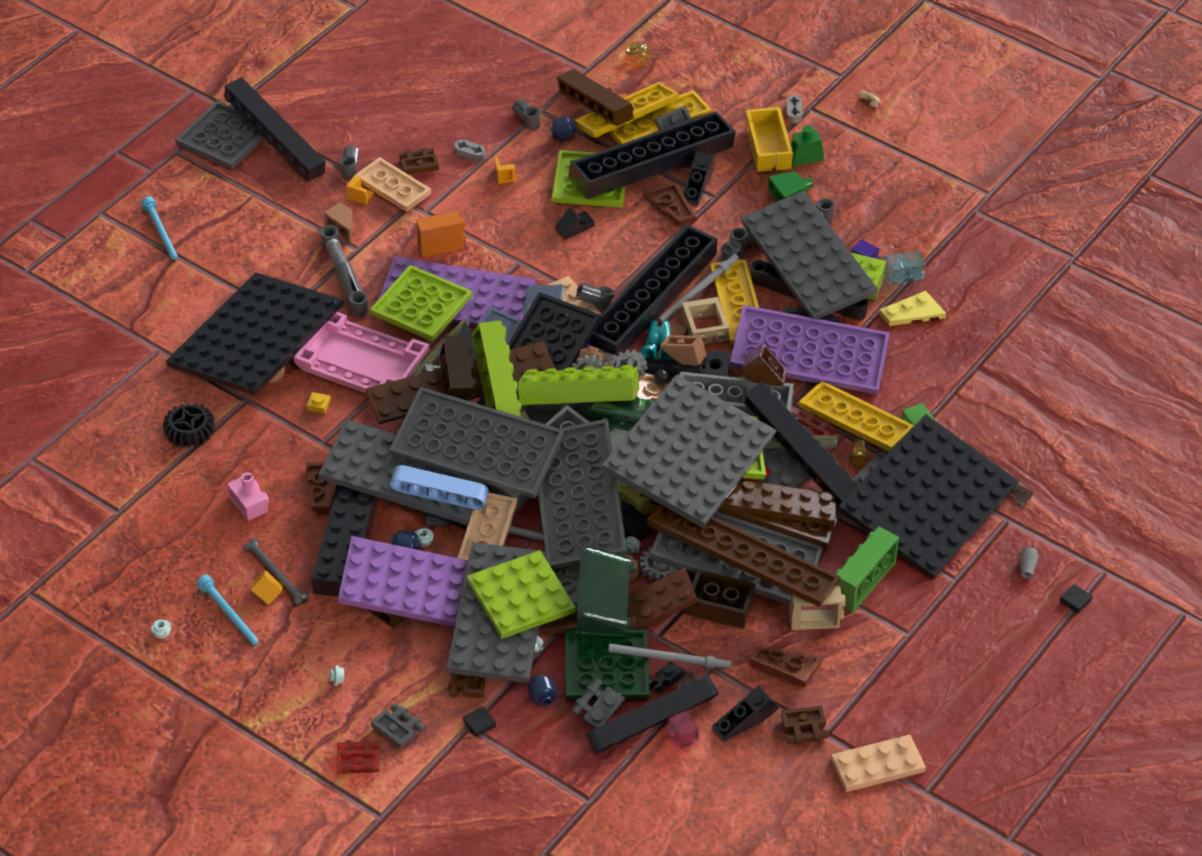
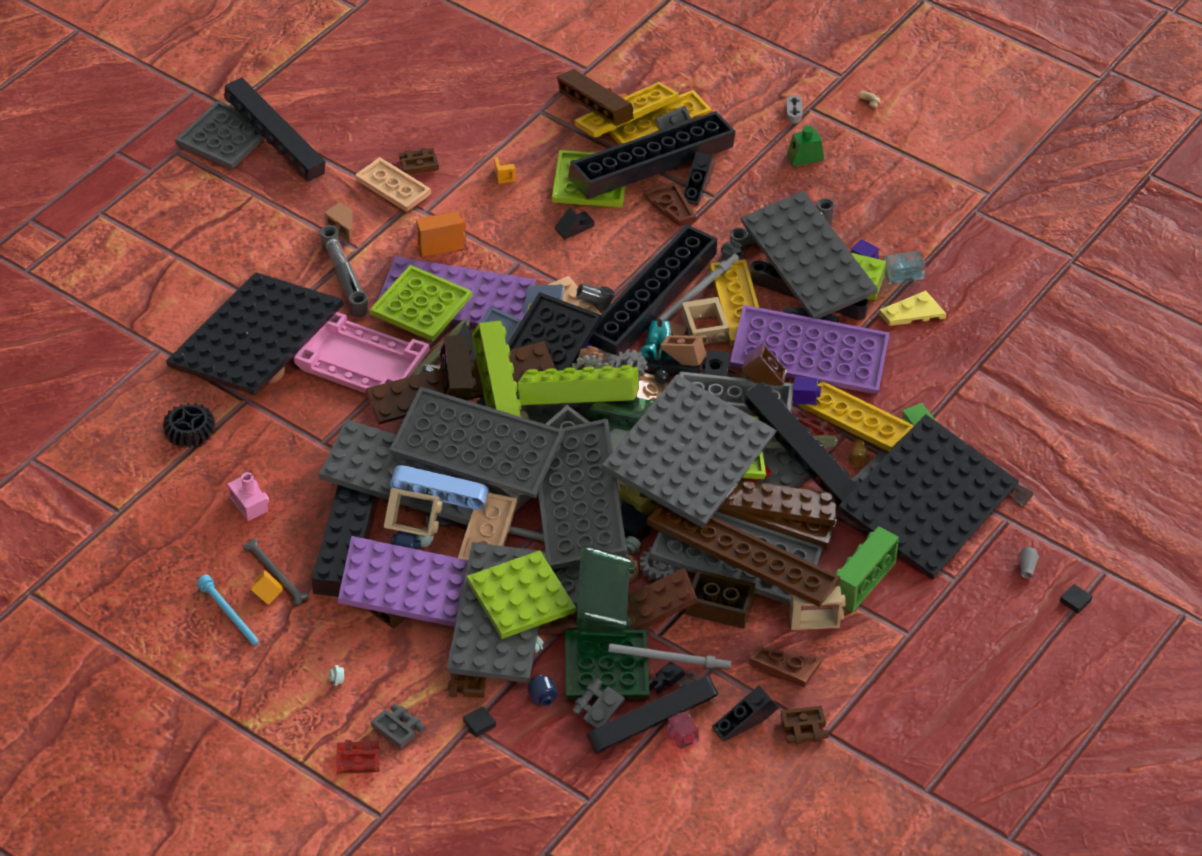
(149, 206): medium azure piece -> none
(163, 631): light aqua plate -> none
(318, 403): yellow plate -> none
(321, 491): copper wing -> none
(349, 162): dark grey piece -> none
(356, 192): light orange panel -> none
(393, 506): none -> tan window
(469, 150): light grey beam -> none
(528, 114): dark grey piece -> none
(563, 128): dark blue head -> none
(638, 53): clear yellow hair -> none
(768, 139): yellow piece -> none
(787, 184): green torso -> none
(806, 391): none -> dark purple brick
(878, 763): light nougat plate -> none

